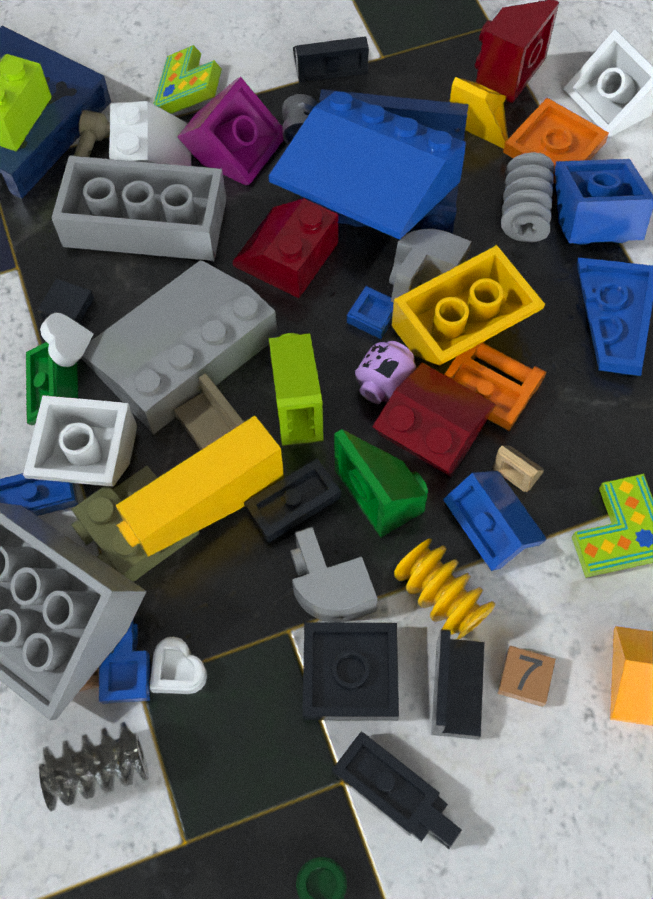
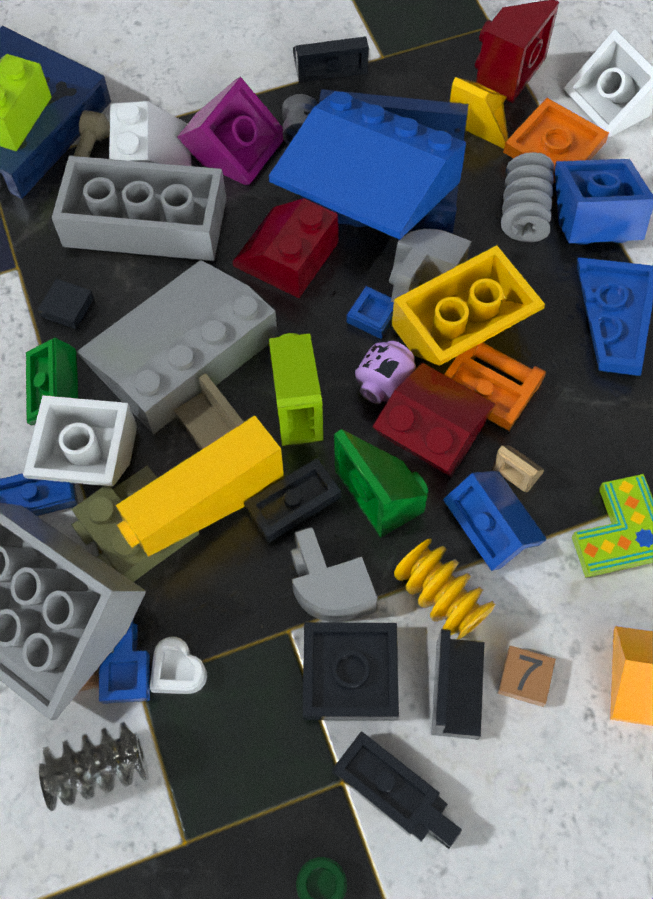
(65, 339): white tile -> none
(186, 82): lime tile -> none

